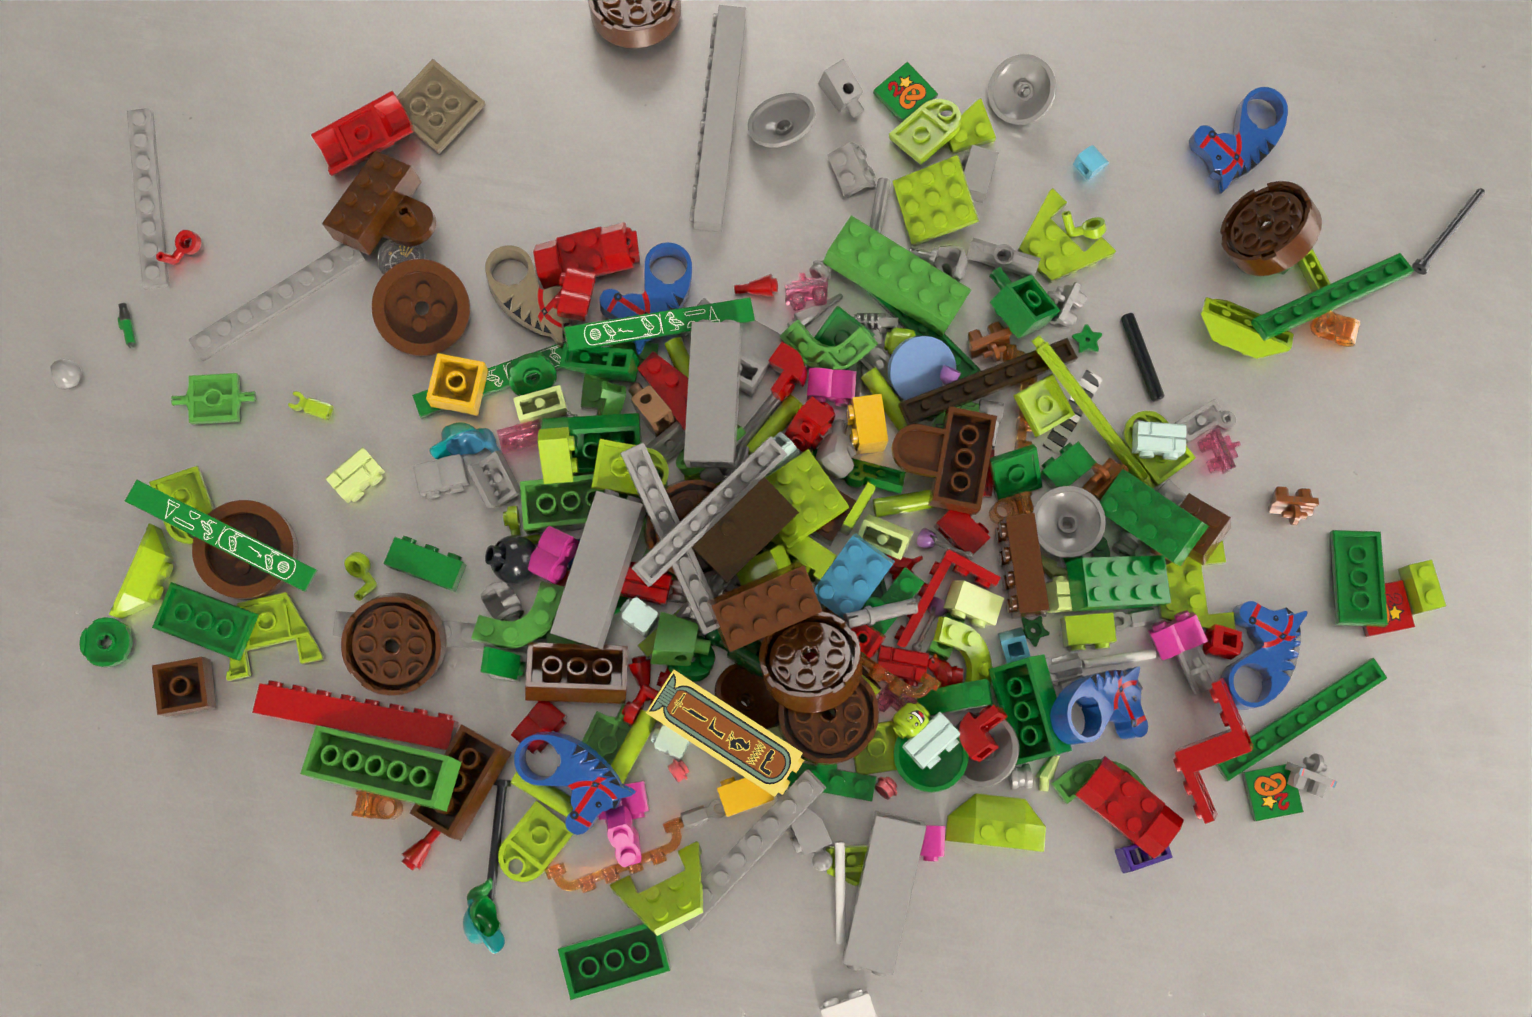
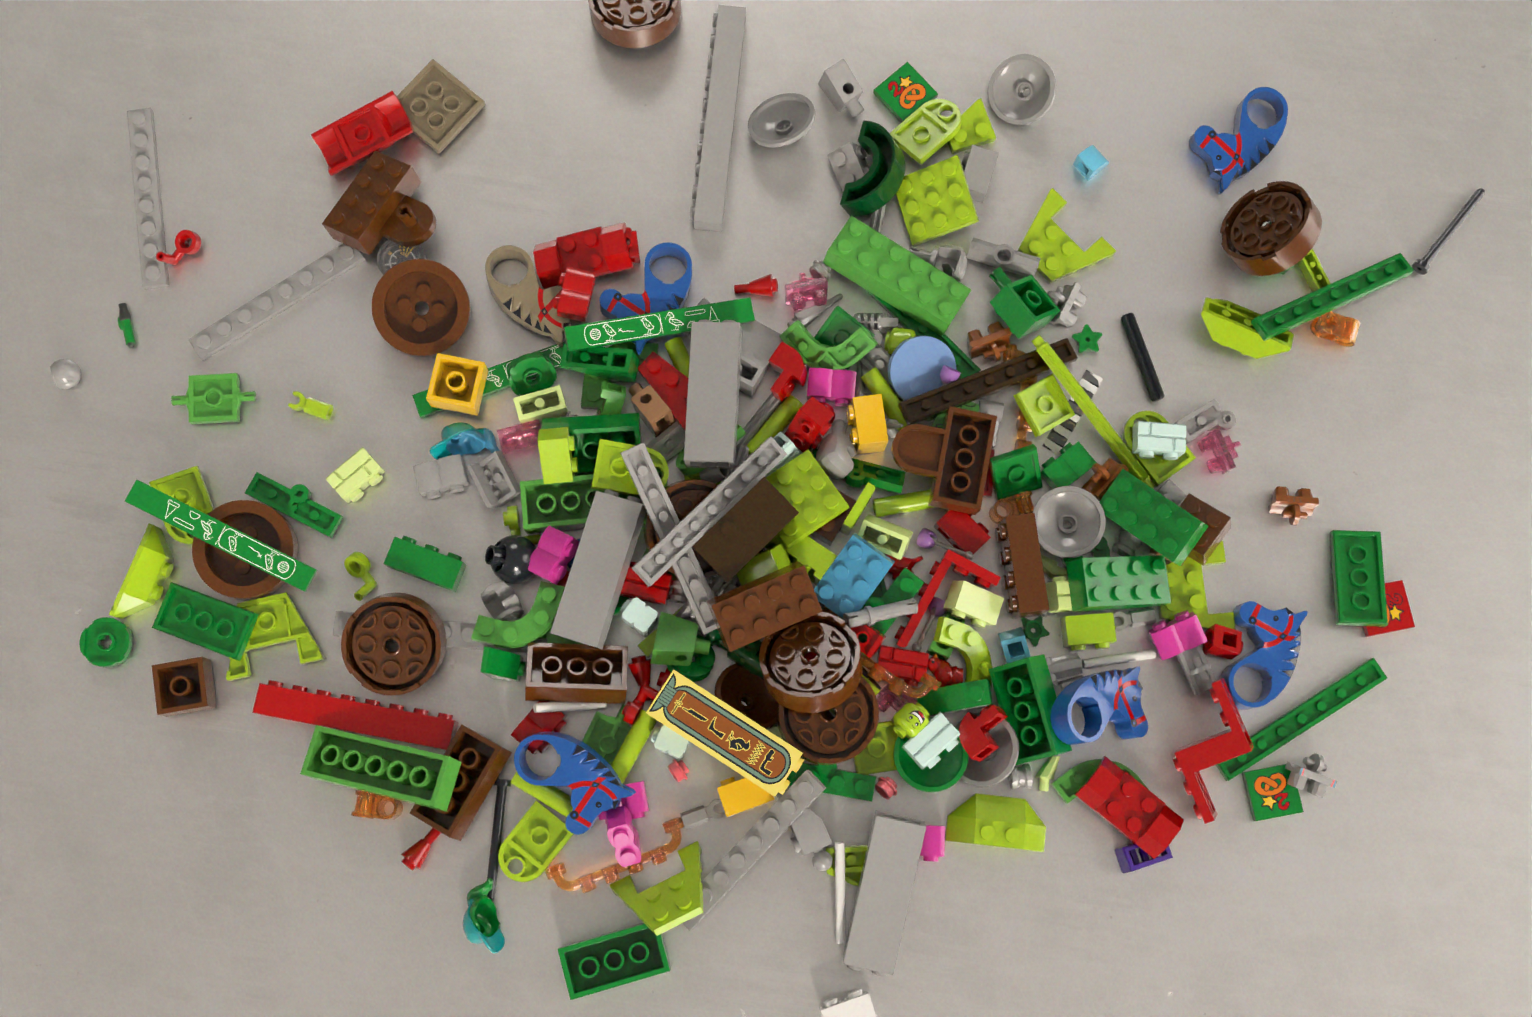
(294, 503): none -> green hinge
(566, 706): none -> white bar
(882, 179): none -> dark green brick
(892, 425): none -> light grey bar
(1091, 228): lime plate -> none
(1422, 587): lime brick -> none

